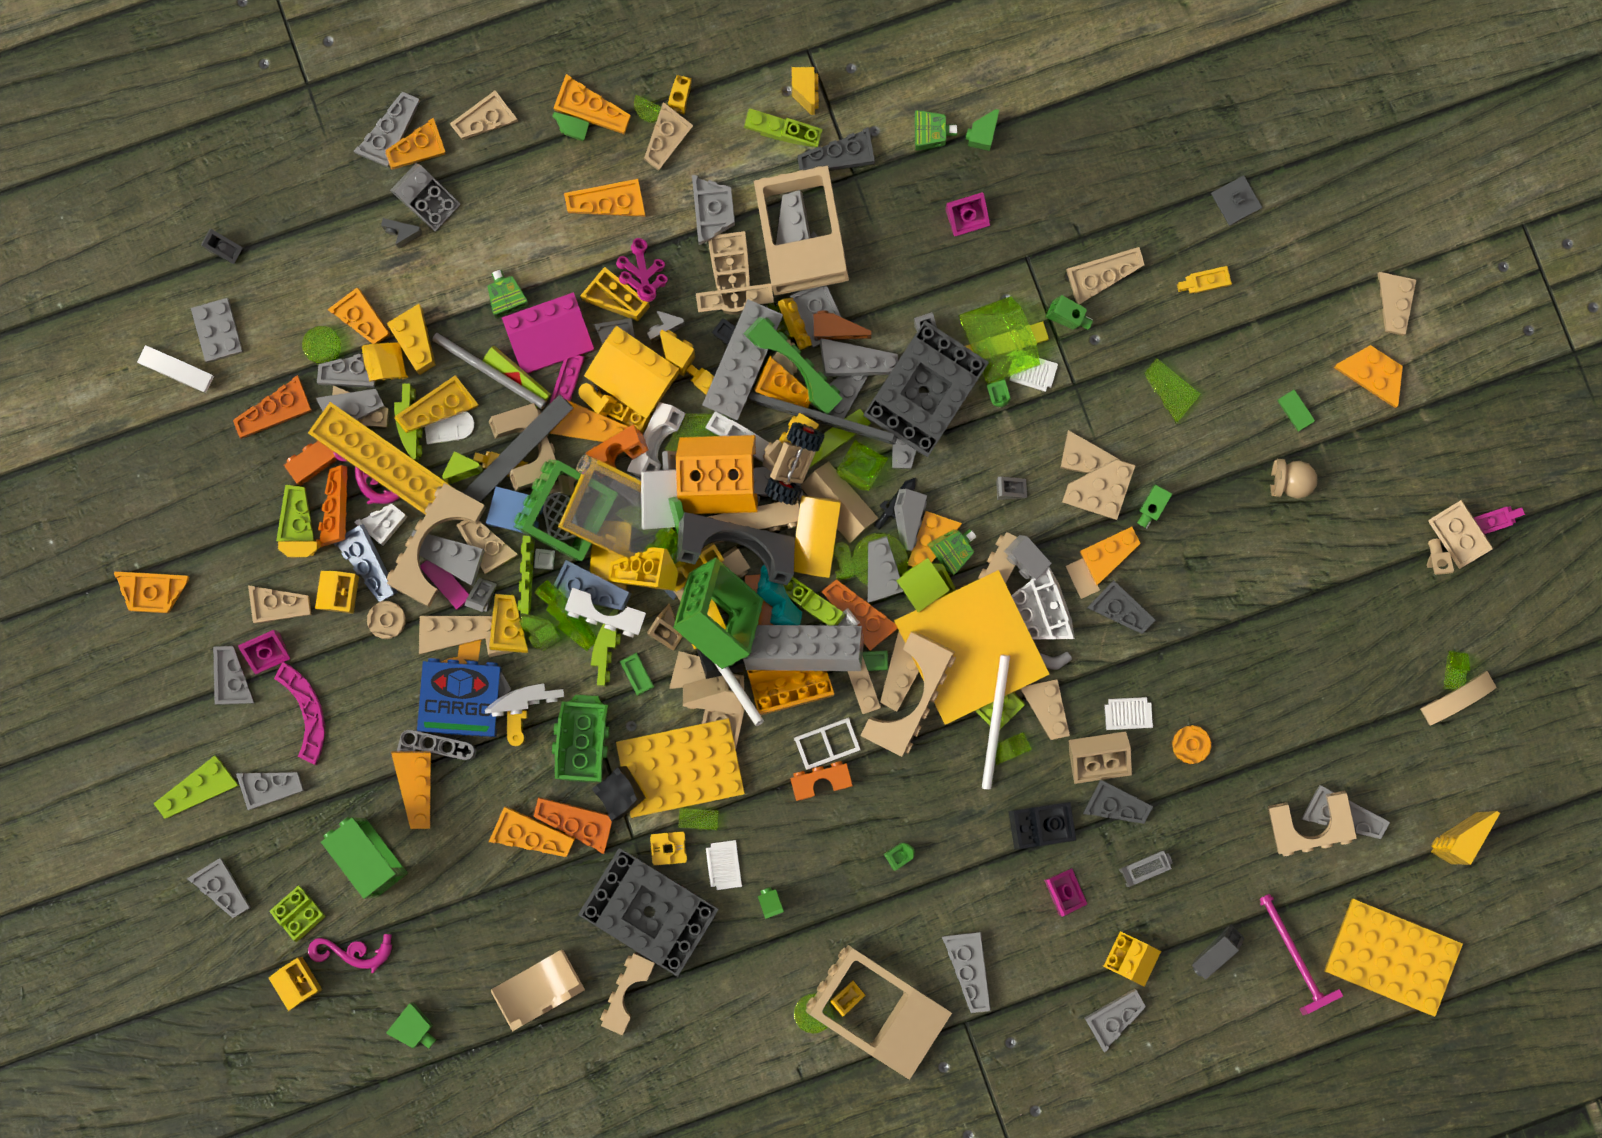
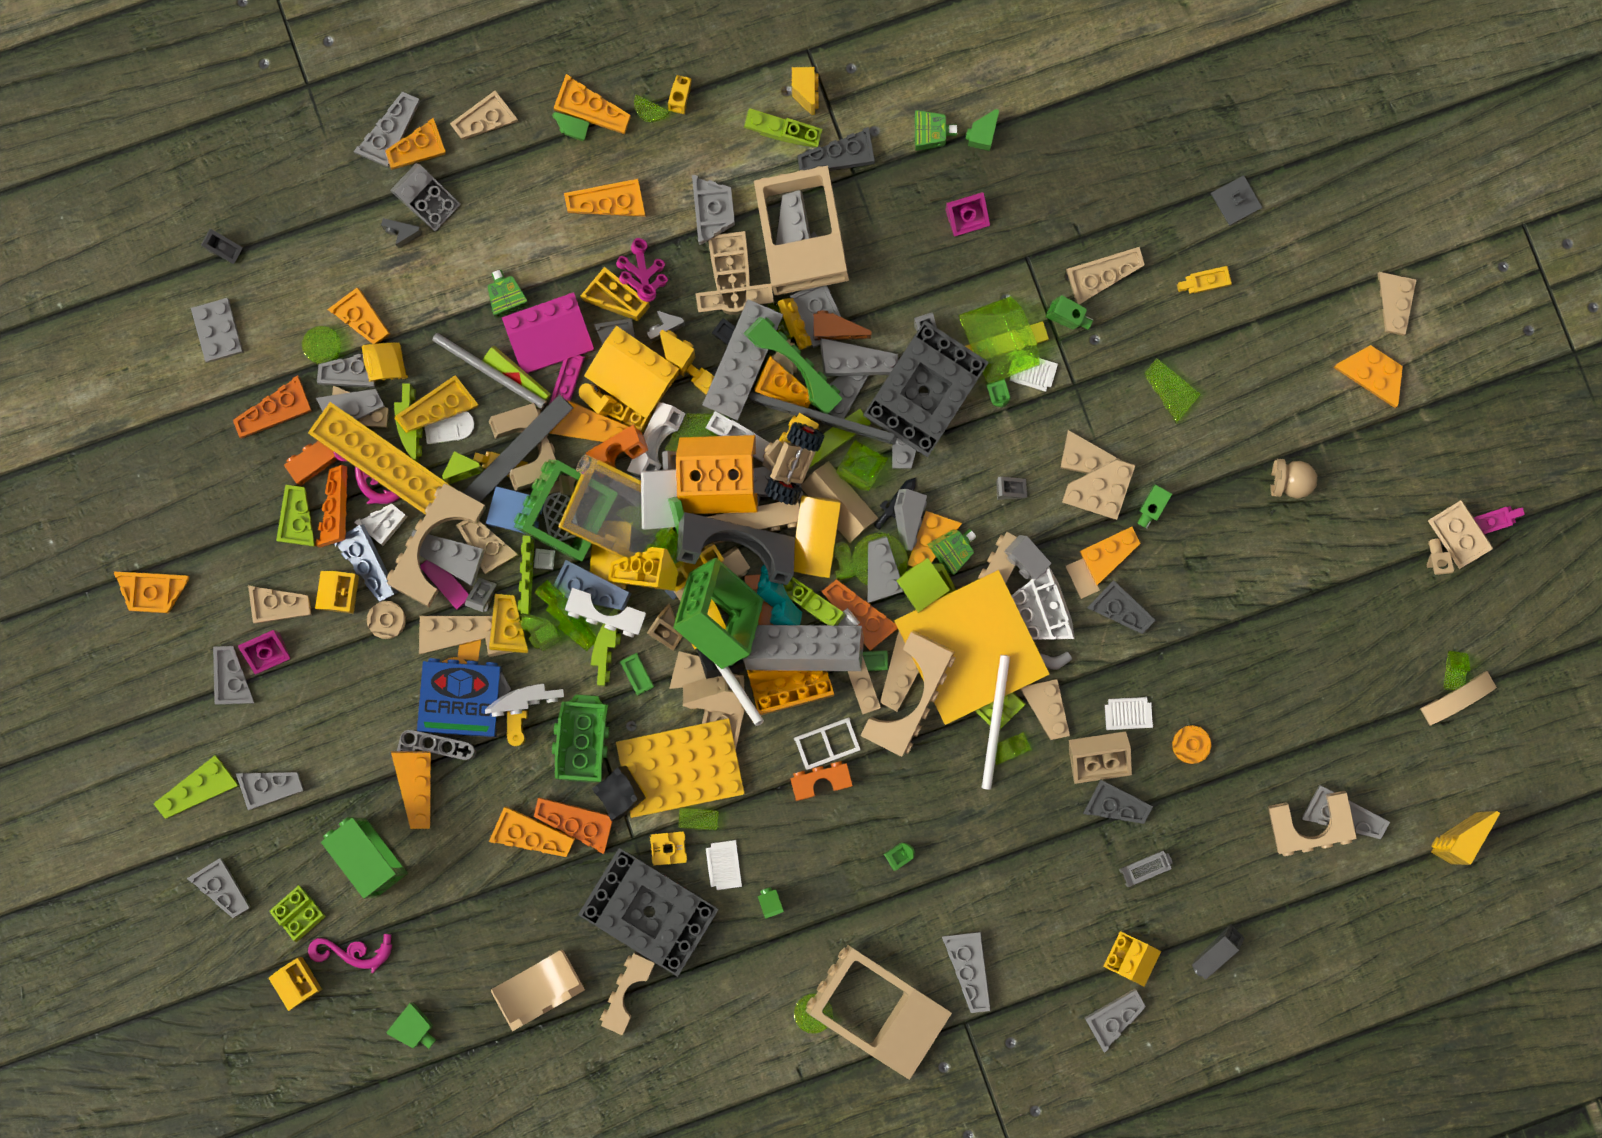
(175, 369): white slope -> none
(299, 548): yellow slope -> none
(311, 711): dark pink tile -> none
(413, 337): yellow wedge -> none
(666, 136): tan wing -> none
(847, 998): yellow slope -> none
(1042, 825): black slope -> none
(1065, 892): dark pink slope -> none
(1296, 410): bright green tile -> none
(1319, 999): dark pink tile -> none
(1393, 957): yellow plate -> none

